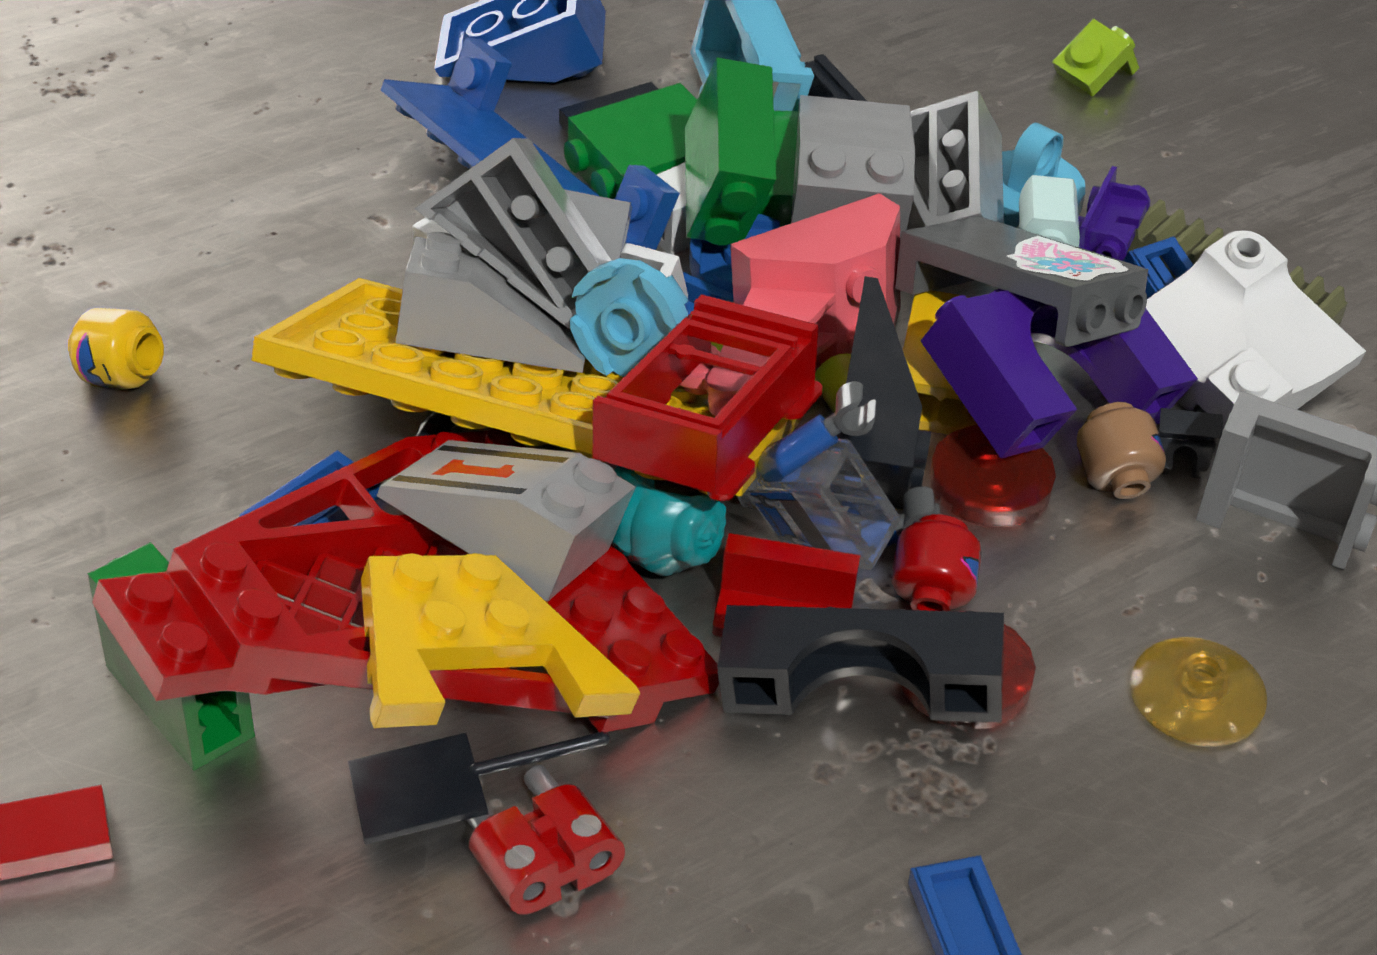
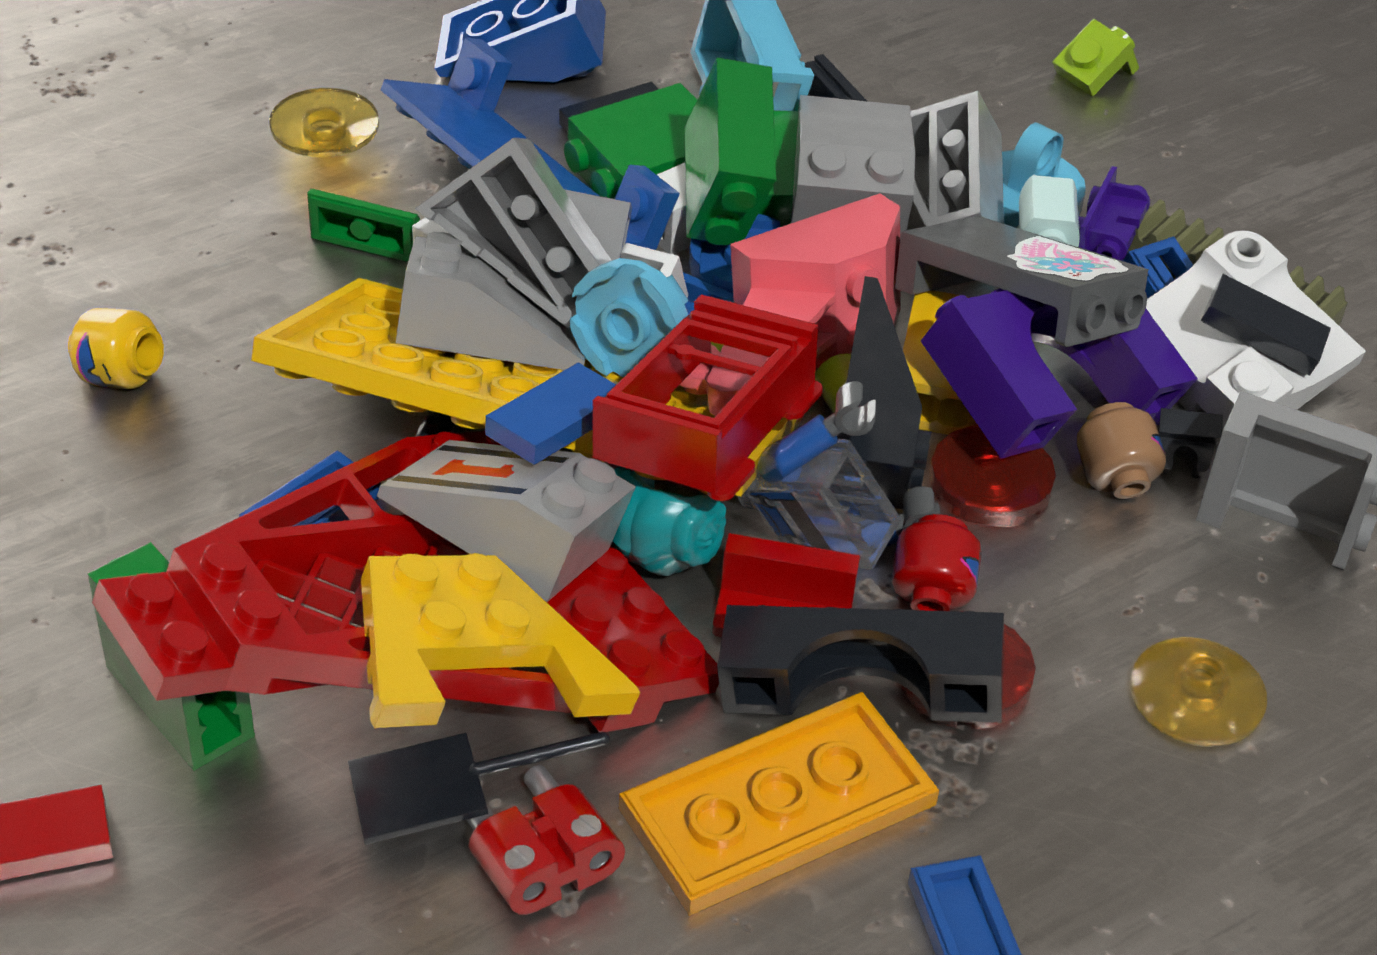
(324, 122): none -> clear yellow dish
(361, 224): none -> green slope
(548, 414): none -> blue tile
(776, 802): none -> light orange tile
(1266, 324): none -> black tile

